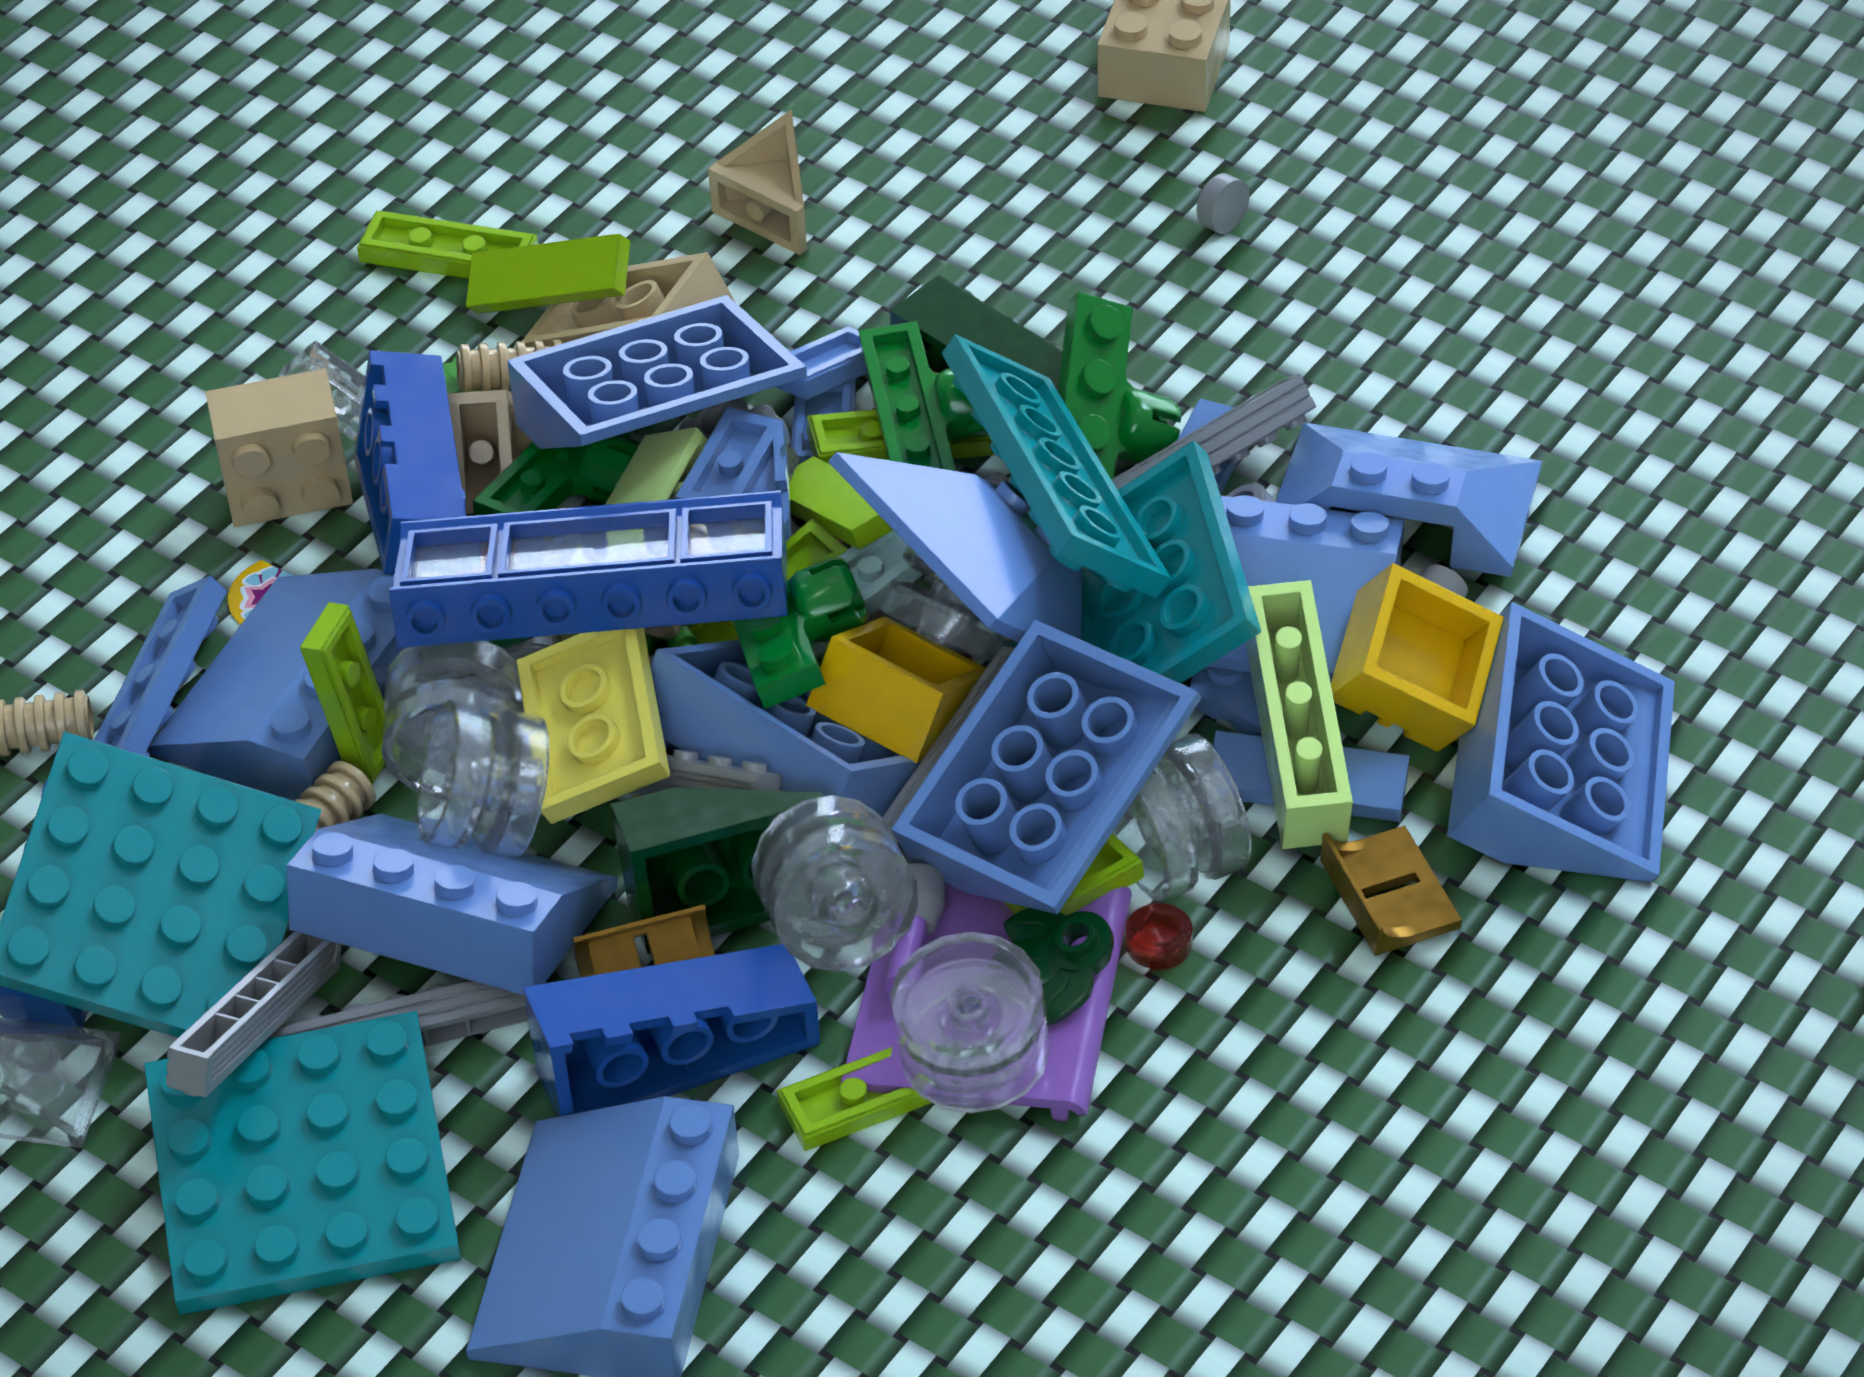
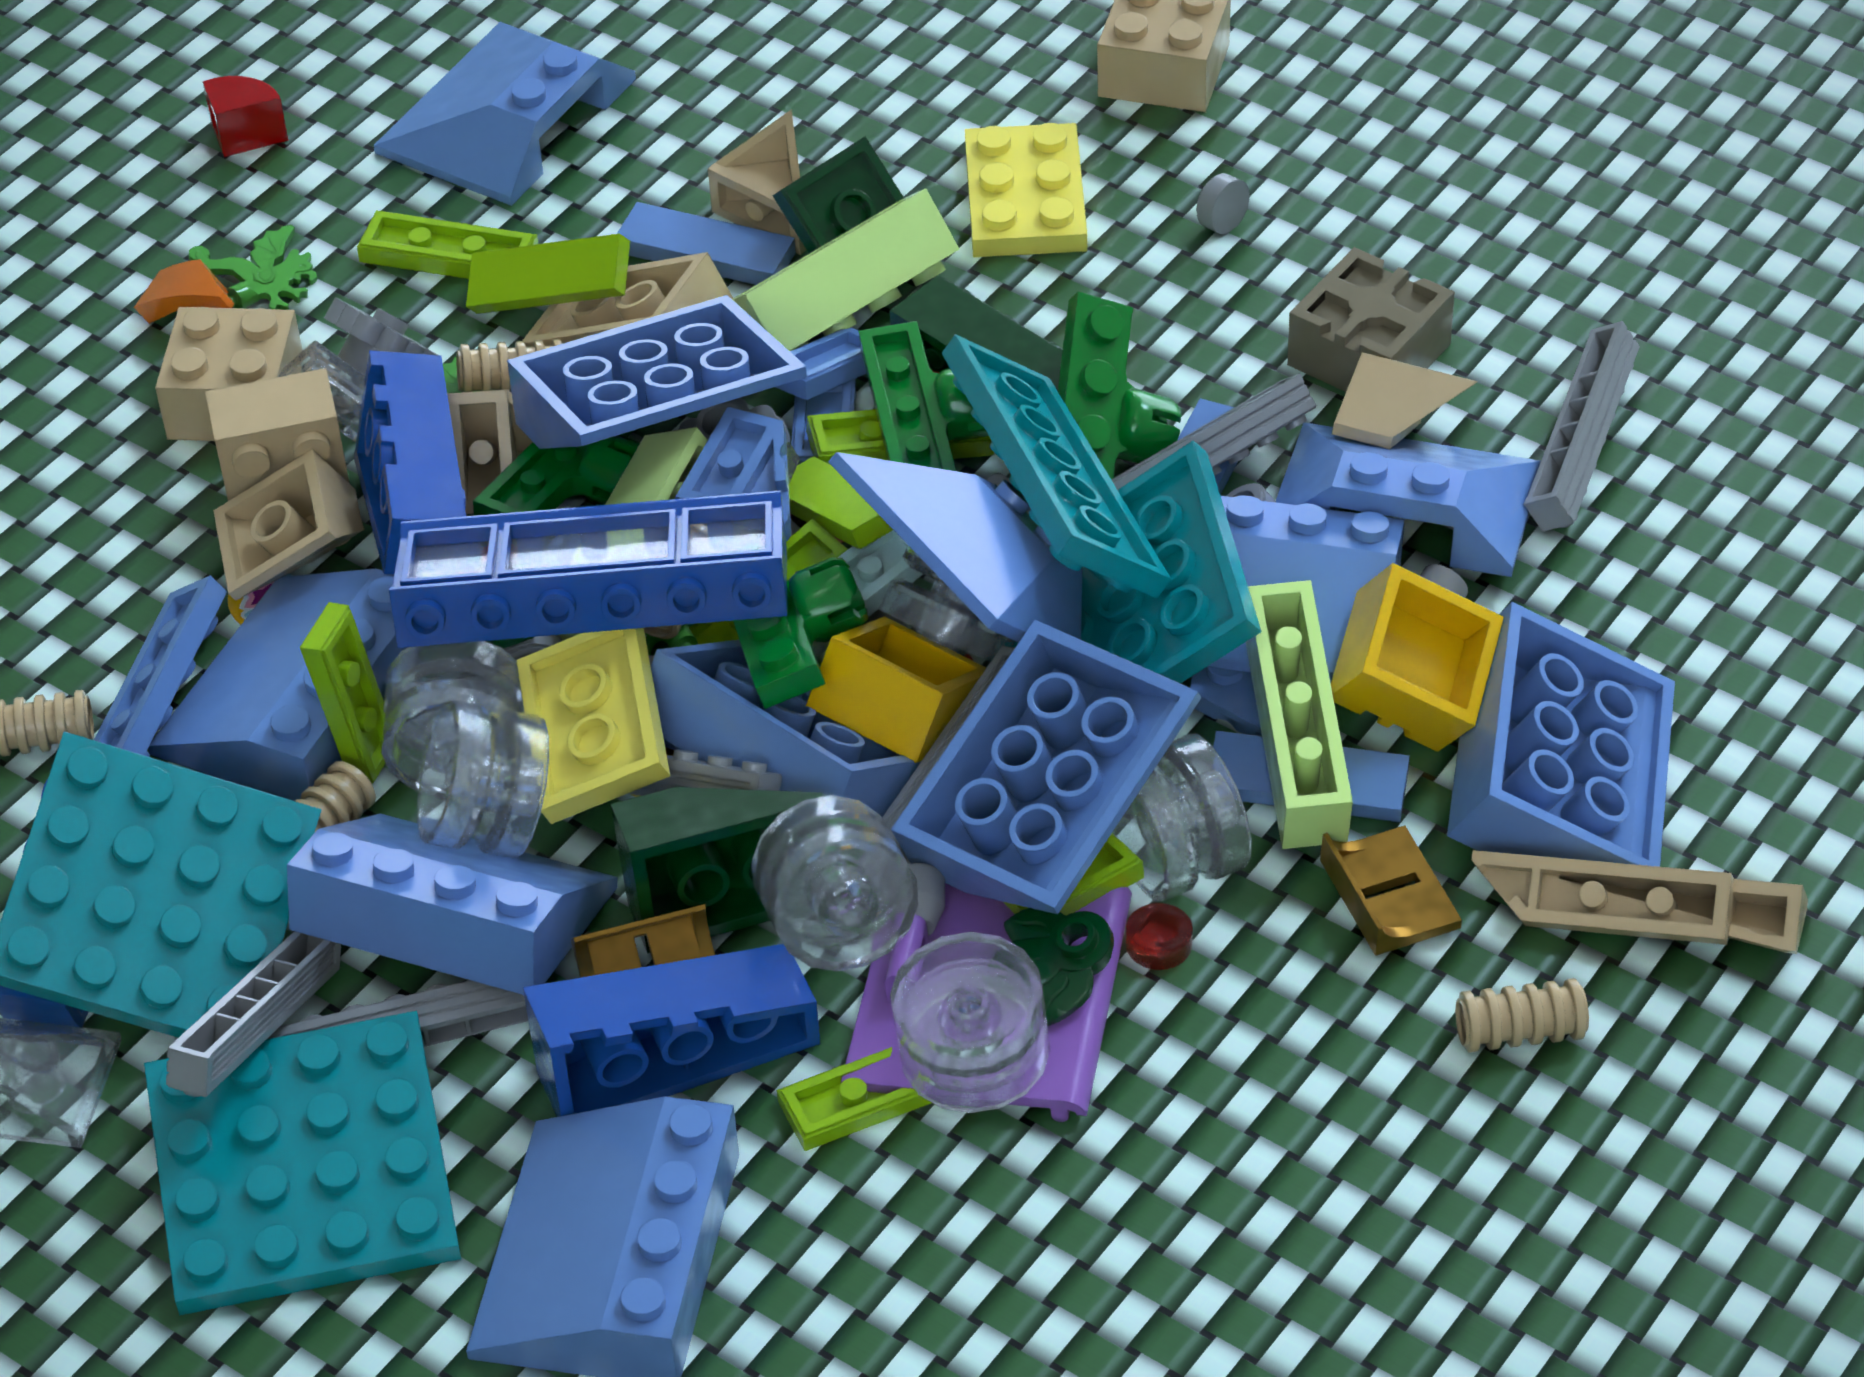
(182, 286): none -> orange slope
(215, 352): none -> tan brick
(244, 113): none -> red brick
(266, 273): none -> bright green piece
(285, 523): none -> tan slope
(368, 333): none -> light grey plant
(493, 108): none -> medium blue slope
(735, 249): none -> medium blue tile
(838, 195): none -> dark green plate
(852, 272): none -> yellowish green brick
(1025, 190): none -> light yellow plate
(1368, 312): none -> dark tan piece
(1391, 399): none -> tan slope
(1522, 1015): none -> tan piece
(1582, 427): none -> light grey piece
(1646, 900): none -> tan wedge

